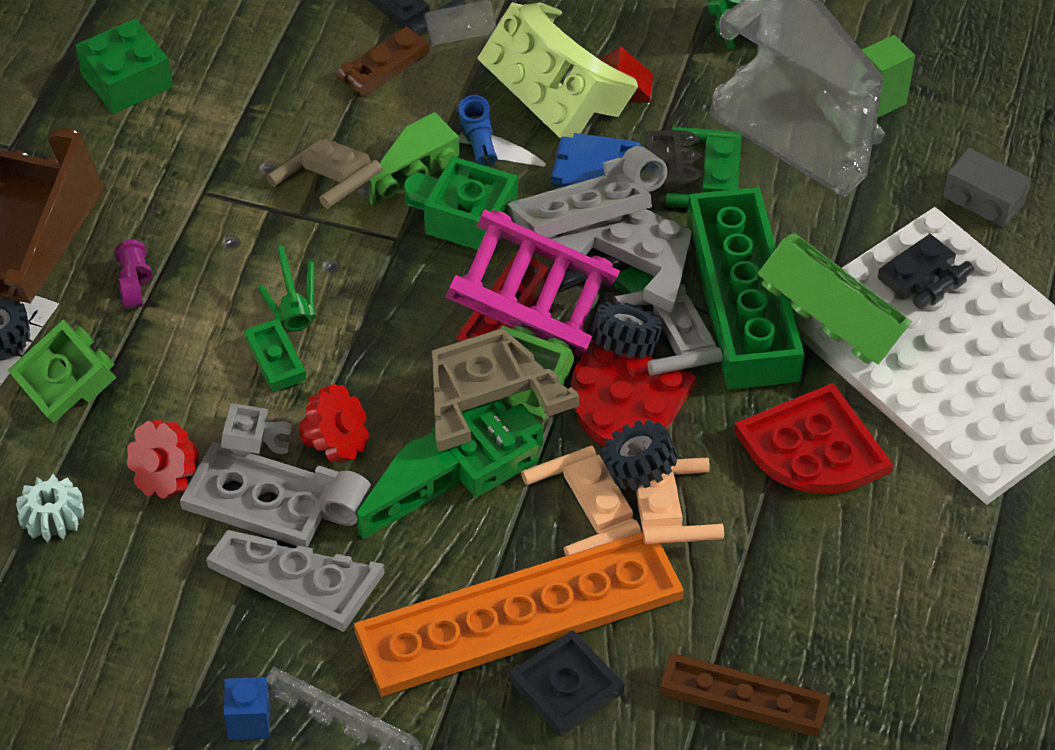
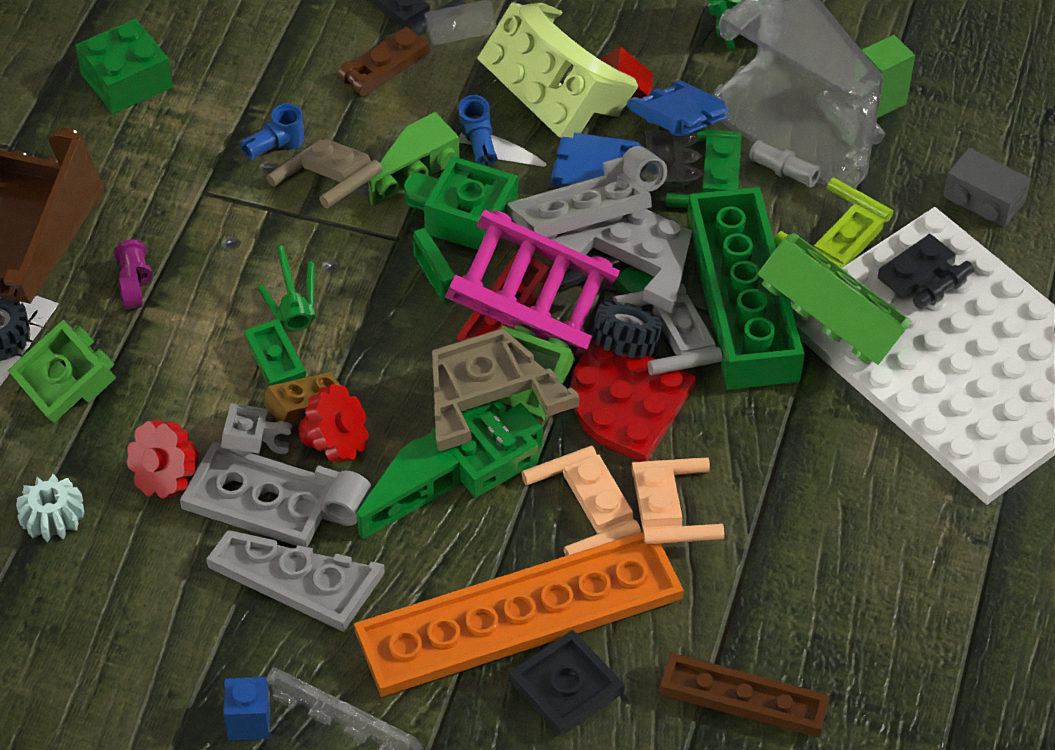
(281, 132): none -> blue pin
(289, 399): none -> pearl gold plate
(432, 263): none -> green tile
(639, 454): black bush -> none
(679, 108): none -> blue plate
(784, 163): none -> light grey pin
(814, 444): red plate -> none
(854, 229): none -> lime plate

